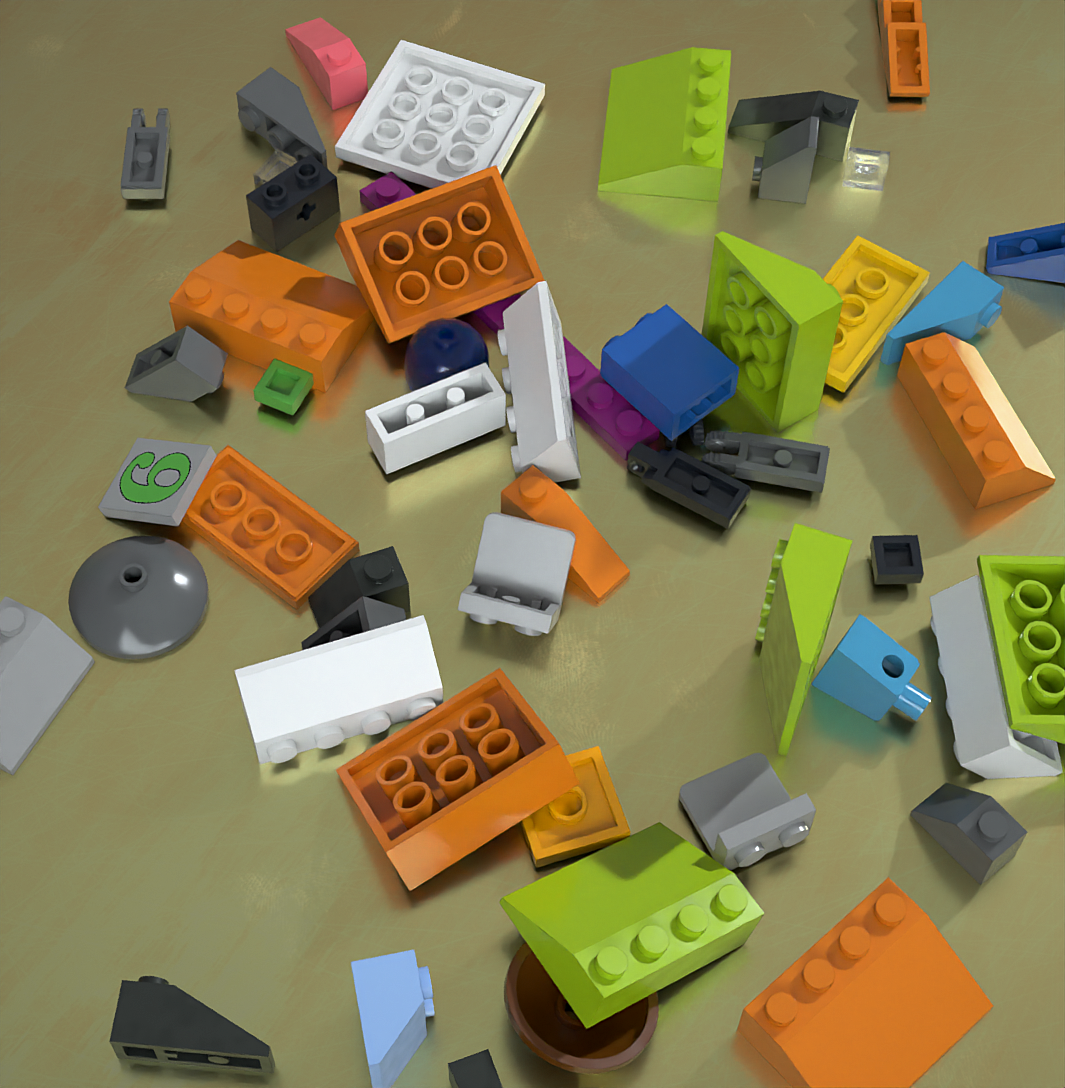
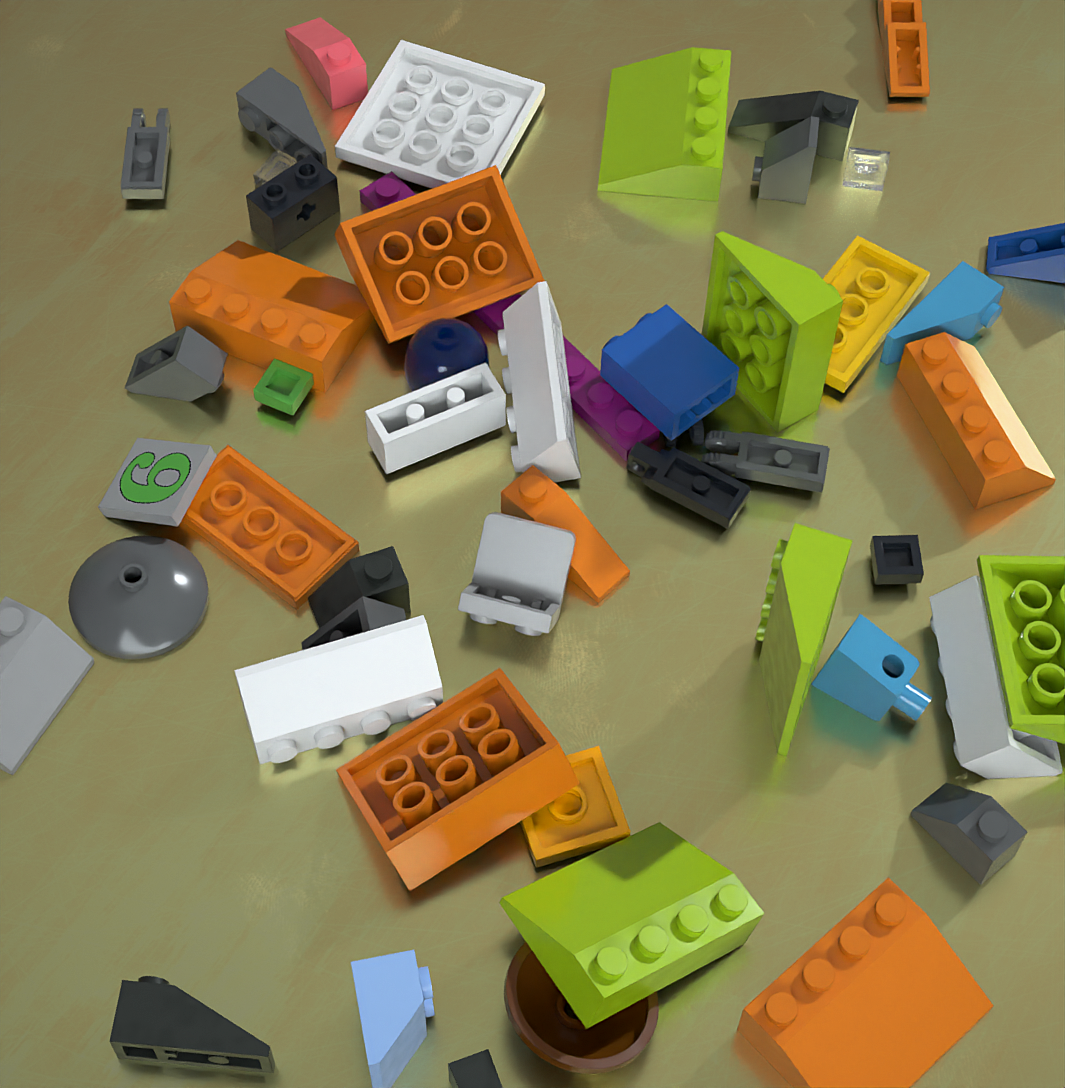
(745, 811): light grey bracket -> none

